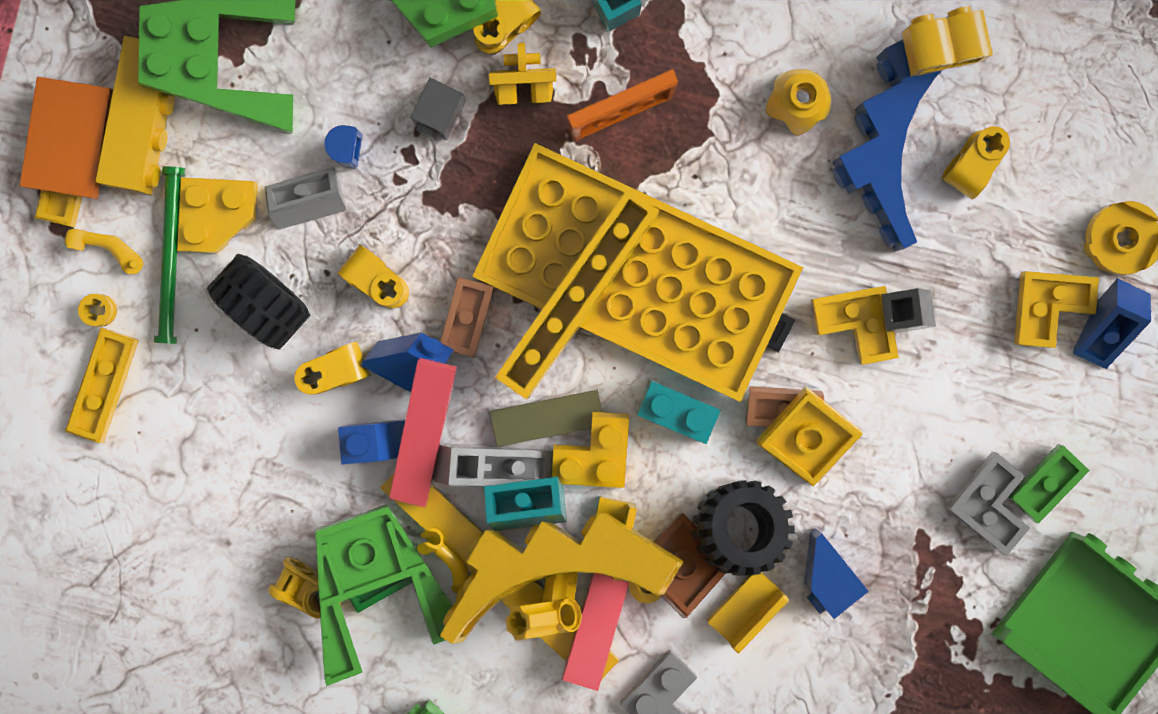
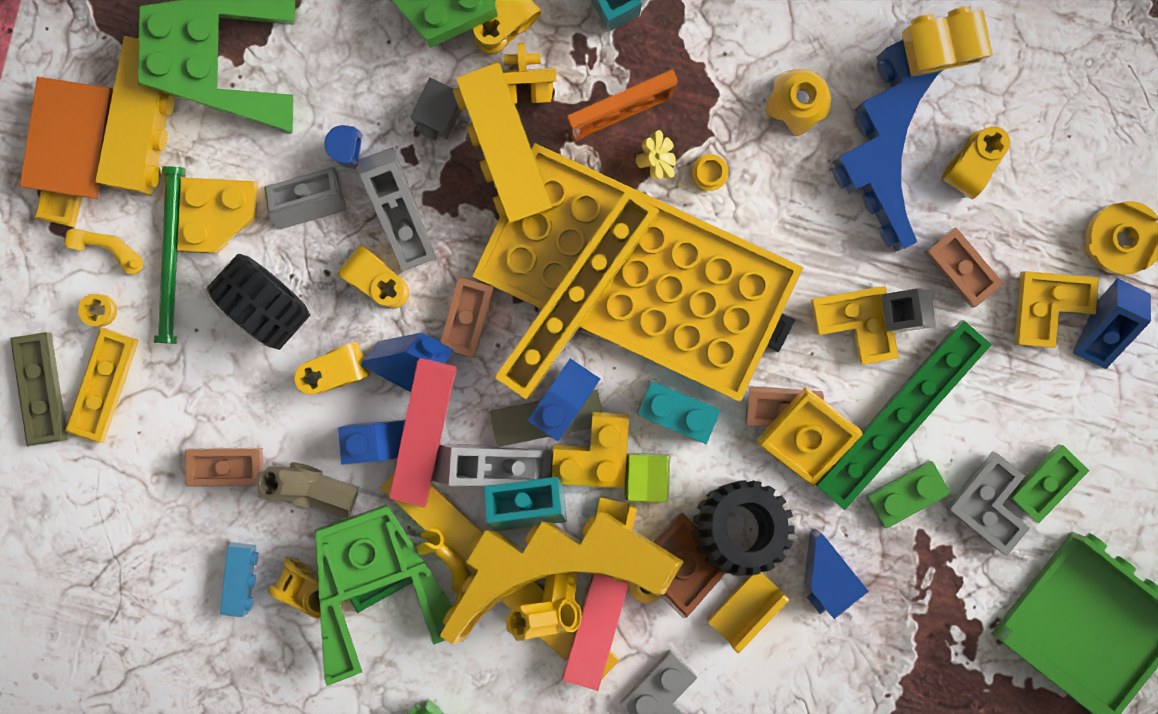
(39, 388): none -> olive tile
(222, 466): none -> nougat plate
(239, 579): none -> dark azure piece
(305, 488): none -> dark tan piece
(396, 208): none -> light grey slope
(503, 142): none -> yellow brick
(564, 400): none -> blue slope
(647, 477): none -> lime piece
(657, 156): none -> light yellow plant
(710, 172): none -> yellow plate
(904, 414): none -> green plate
(908, 494): none -> bright green plate
(964, 267): none -> nougat plate

